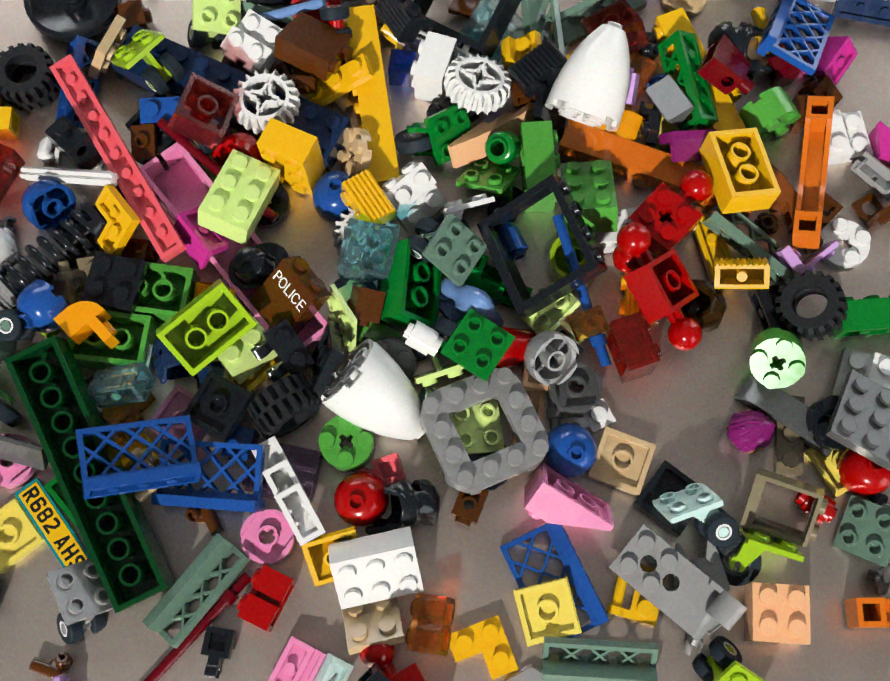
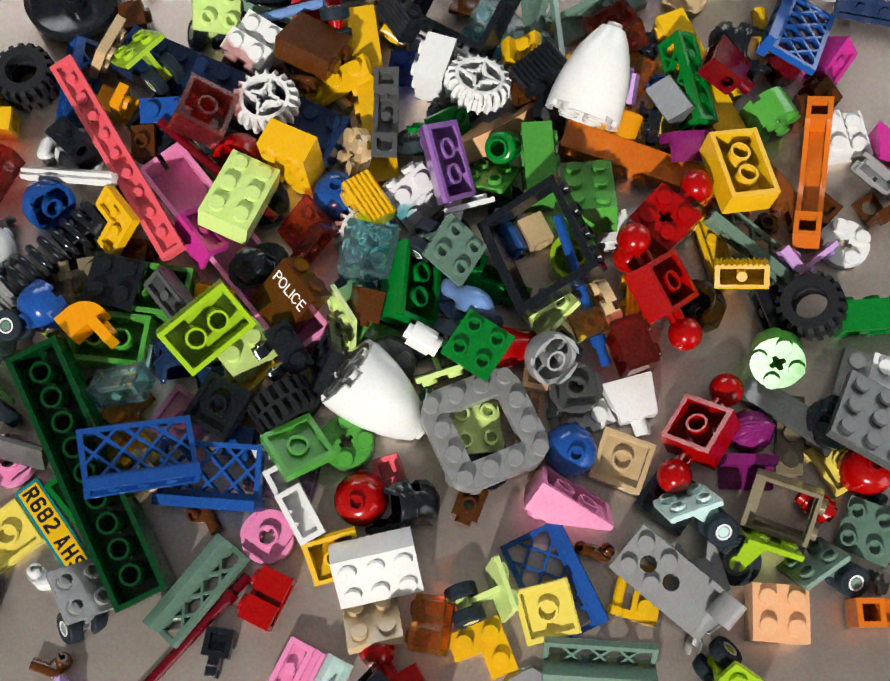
(37, 576): none -> white arm
(118, 102): none -> light orange brick
(167, 291): none -> dark grey slope
(297, 447): none -> bright green plate
(307, 230): none -> clear red bracket
(385, 112): none -> dark grey slope
(446, 161): none -> medium lavender slope
(468, 602): none -> yellowish green plate
(535, 231): none -> tan brick
(594, 551): none -> reddish brown arm
(605, 297): none -> tan plate
(632, 402): none -> white torso
(699, 432): none -> red brick
(739, 470): none -> magenta panel
(826, 563): none -> sand green plate

